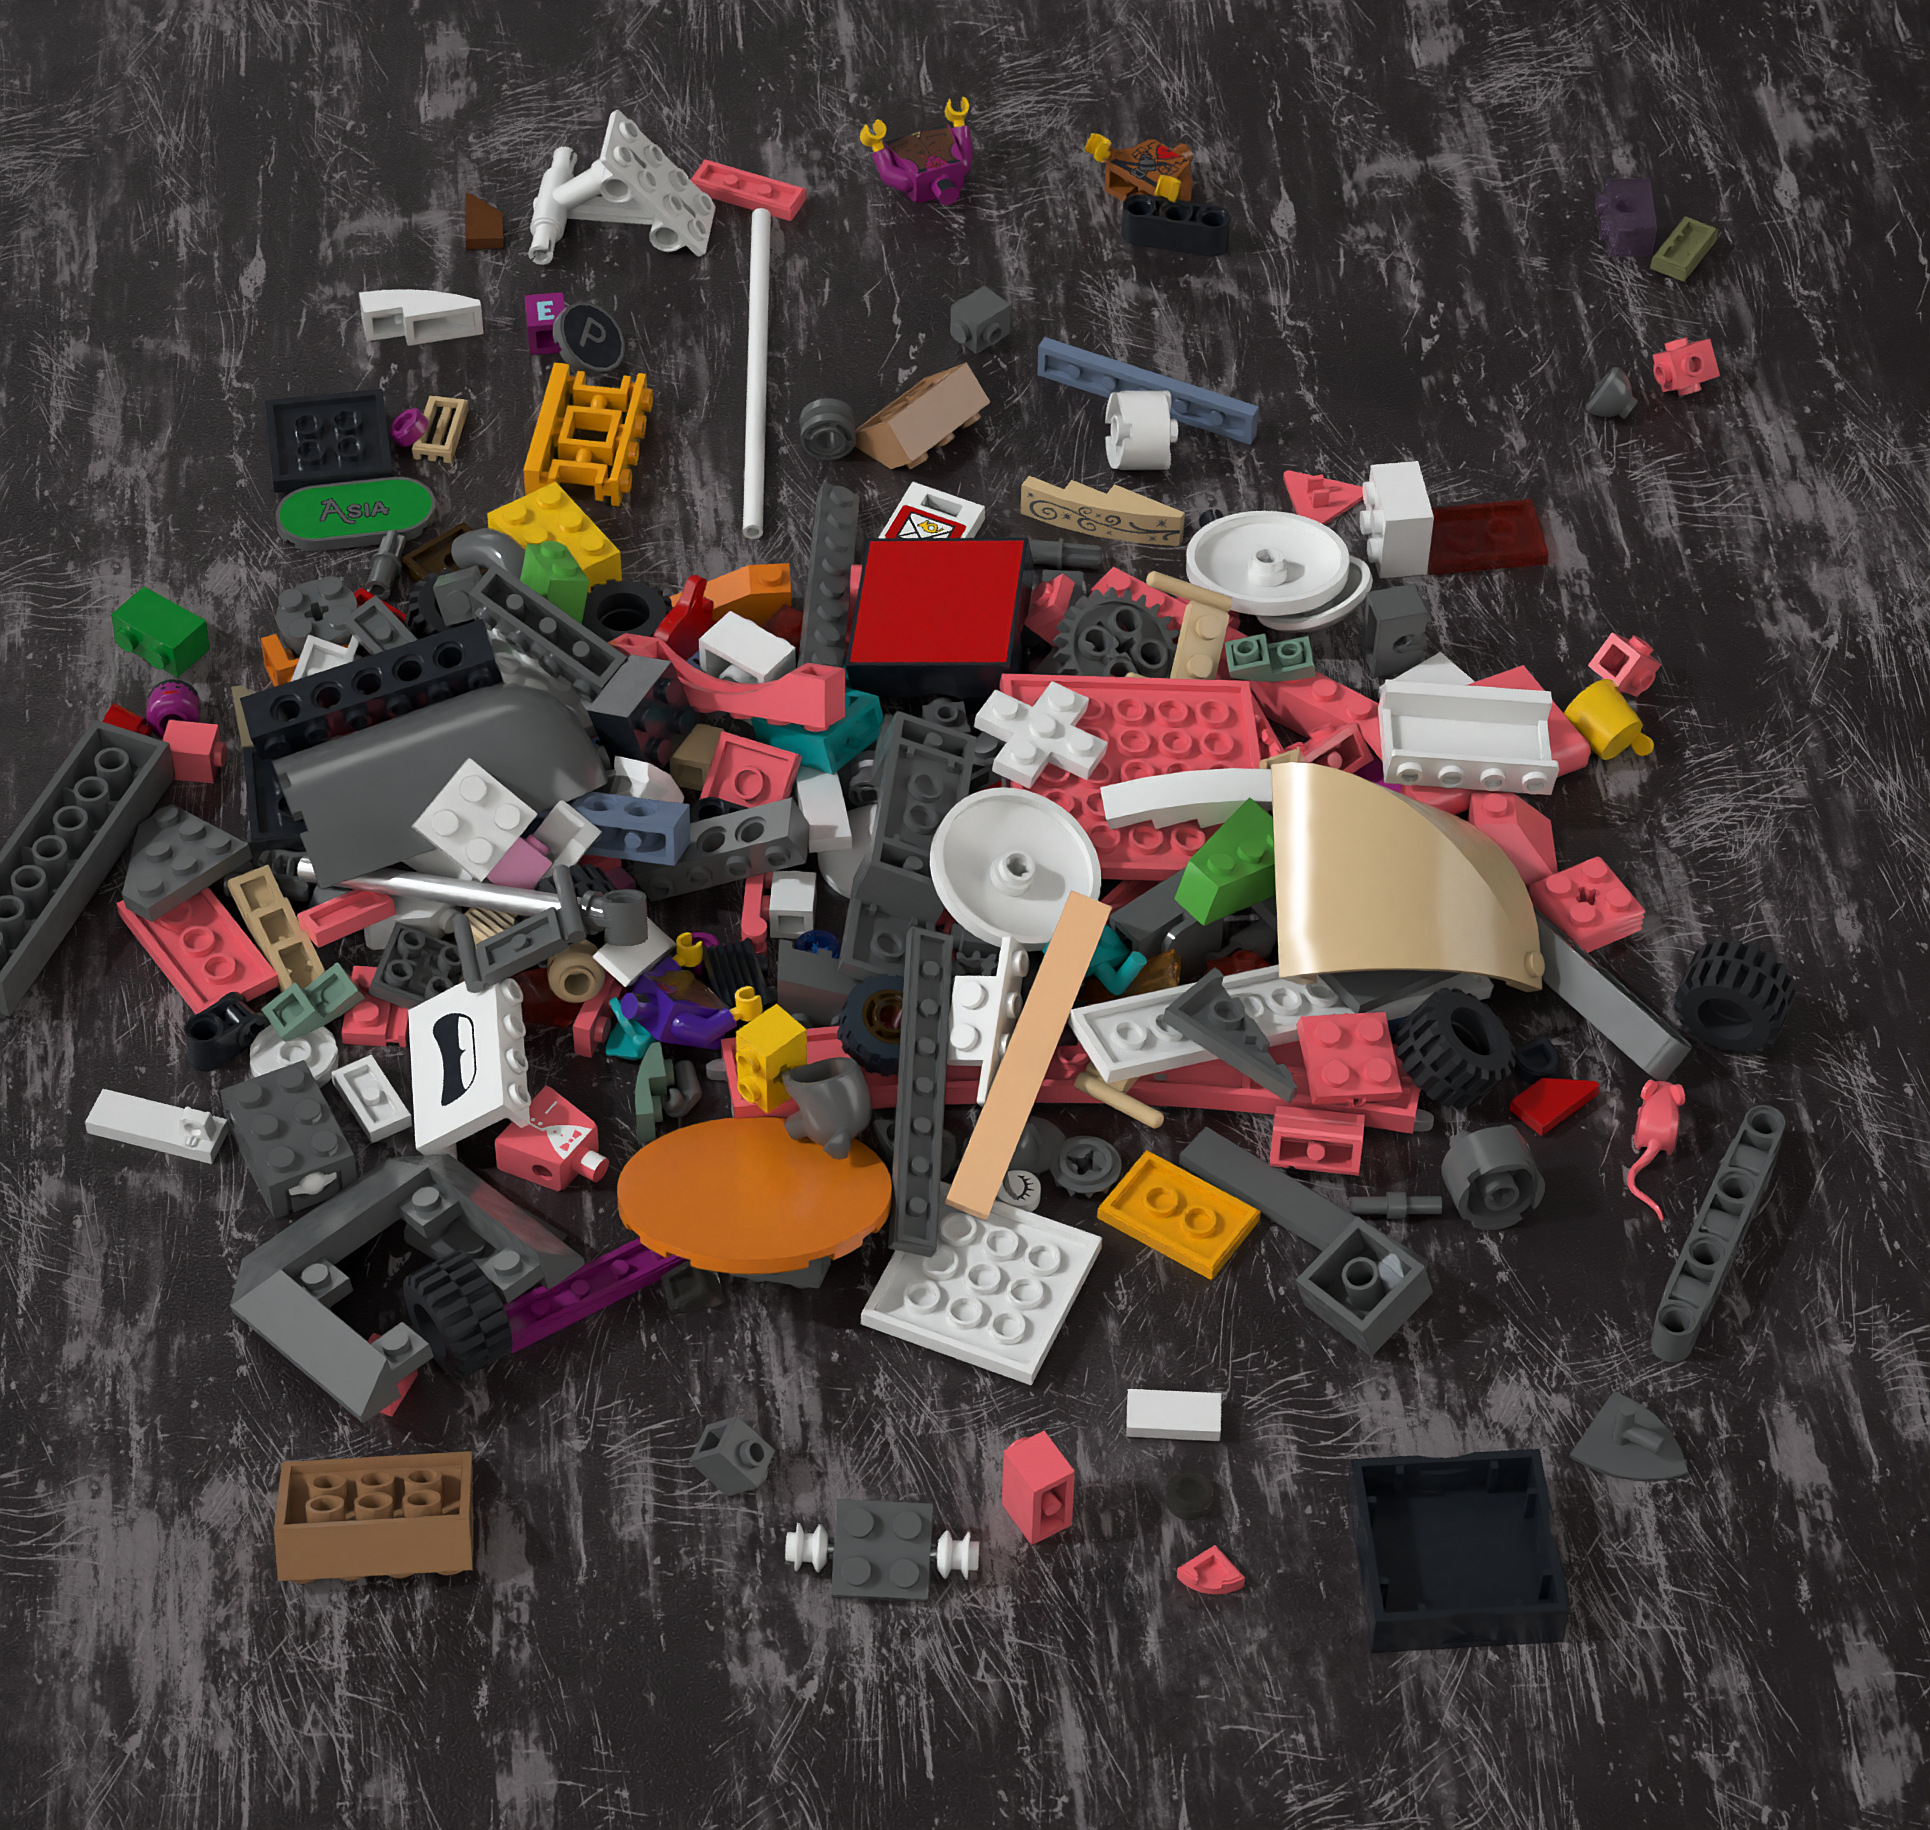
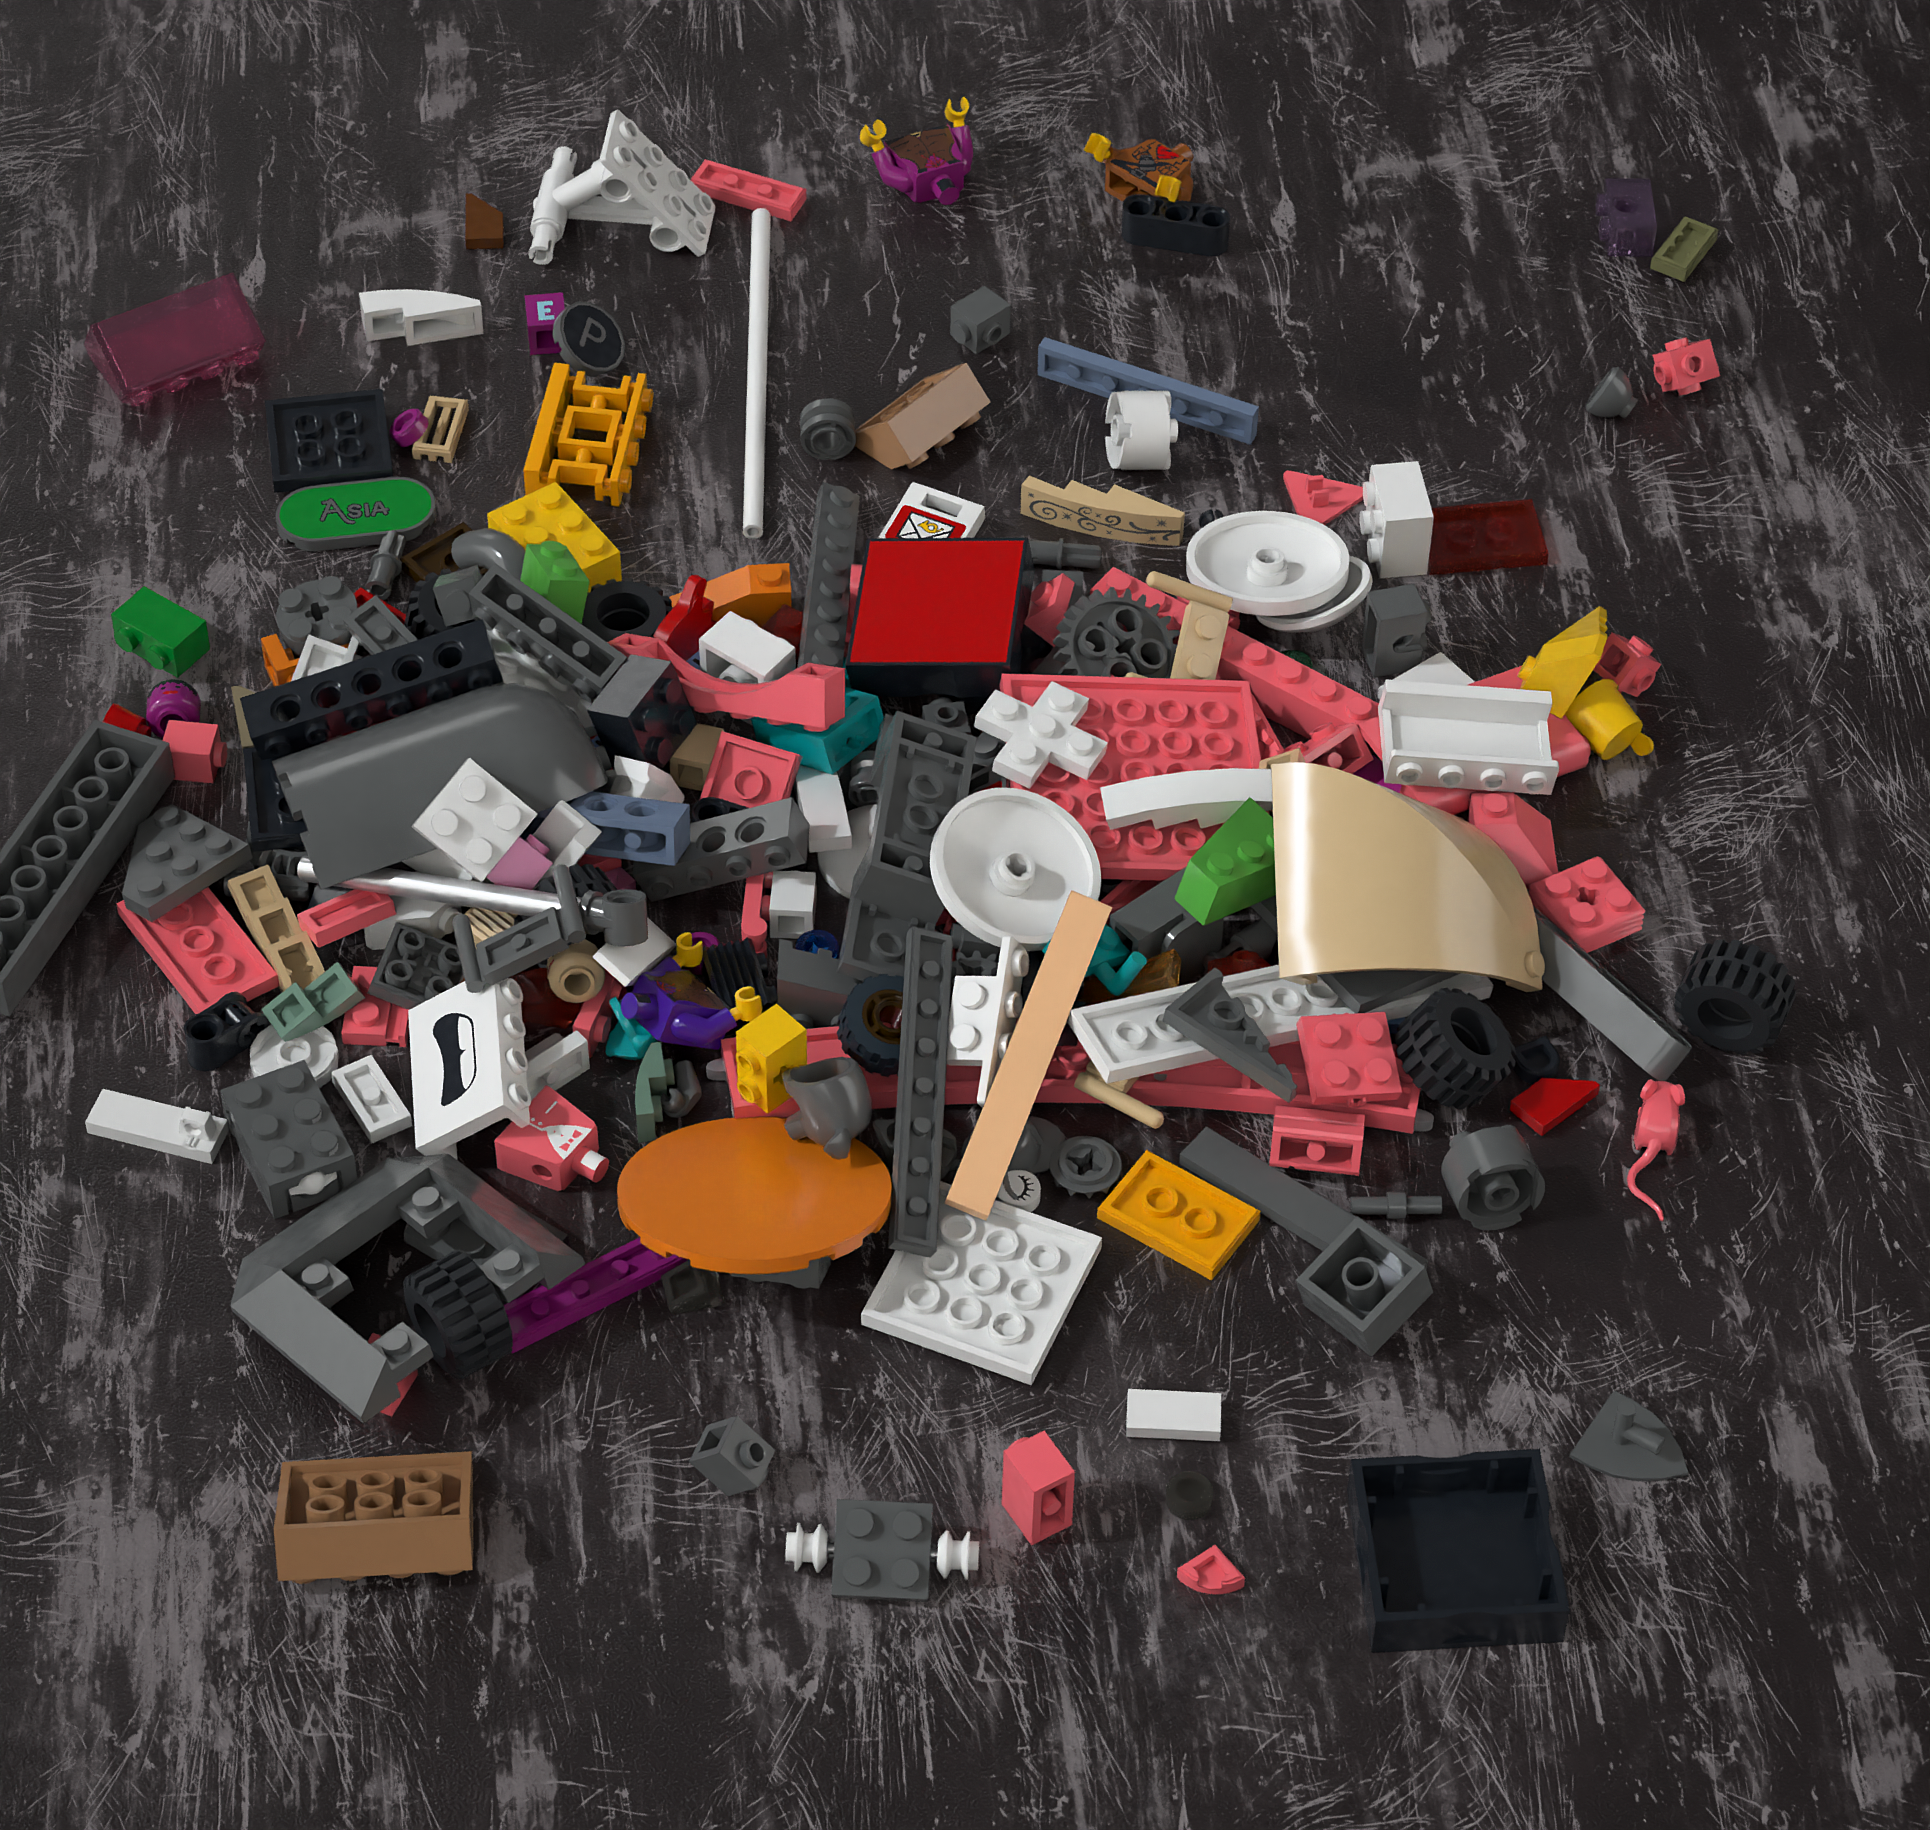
(175, 340): none -> clear pink windscreen
(556, 1062): none -> white panel
(1281, 661): sand green slope -> none
(1567, 661): none -> yellow wedge
(1717, 1234): dark grey beam -> none

